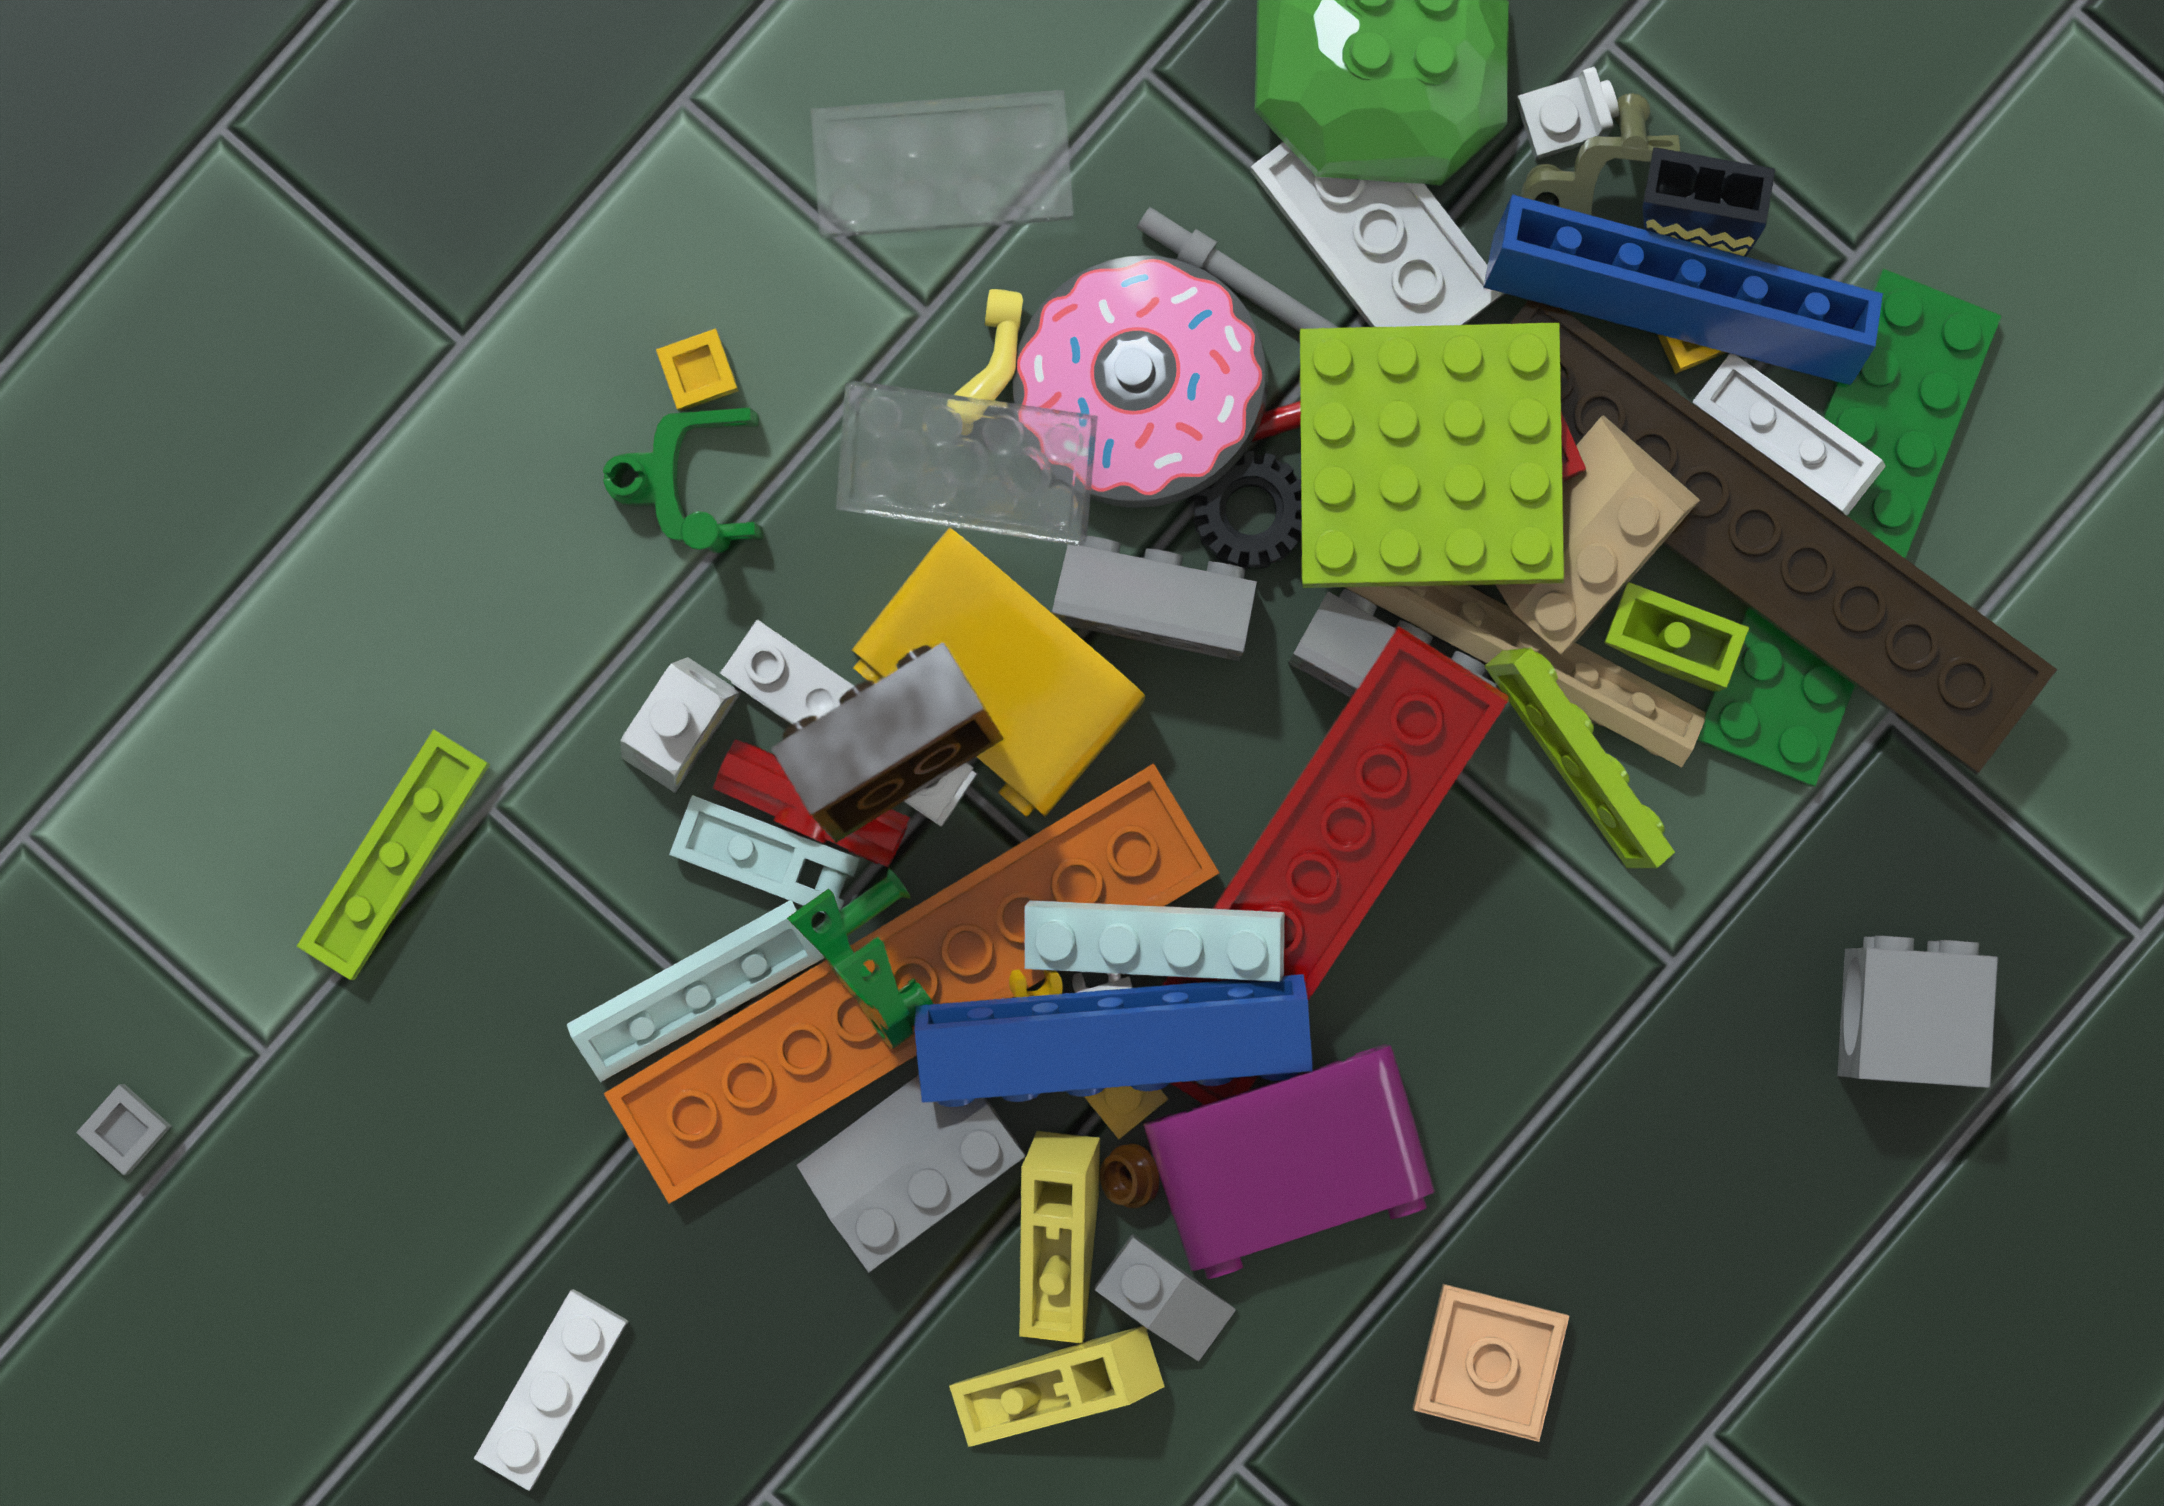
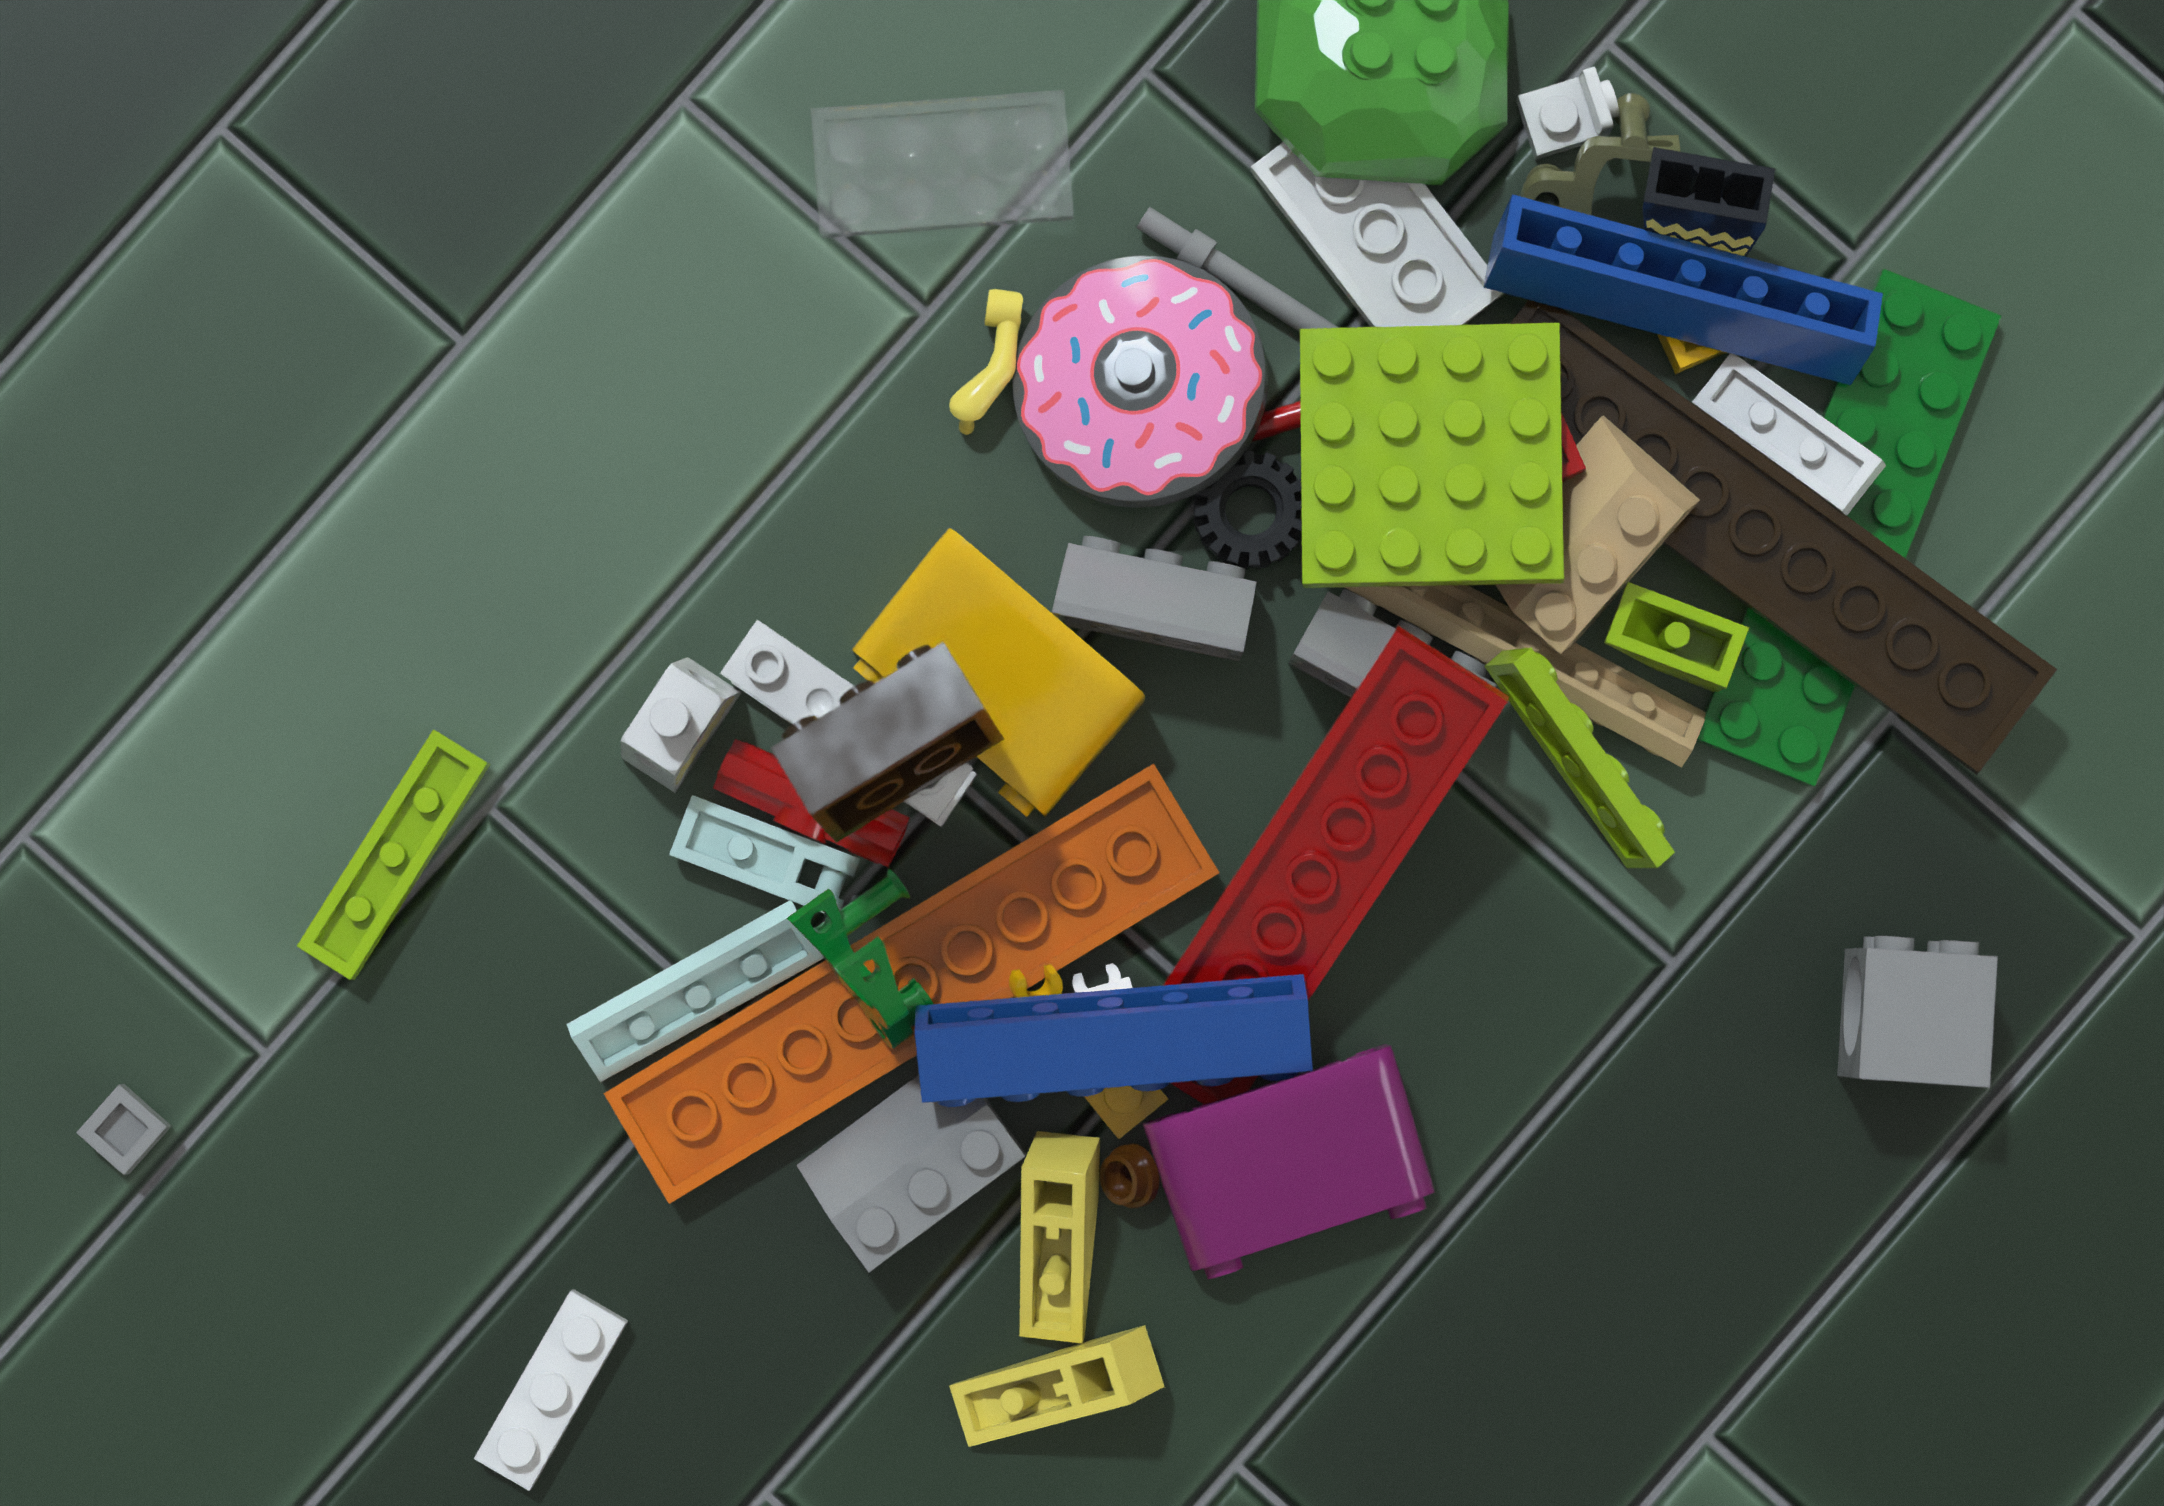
(659, 484): green piece -> none
(697, 370): yellow plate -> none
(966, 462): clear plate -> none
(1154, 940): light aqua plate -> none
(1164, 1298): light grey slope -> none
(1490, 1362): light nougat plate -> none

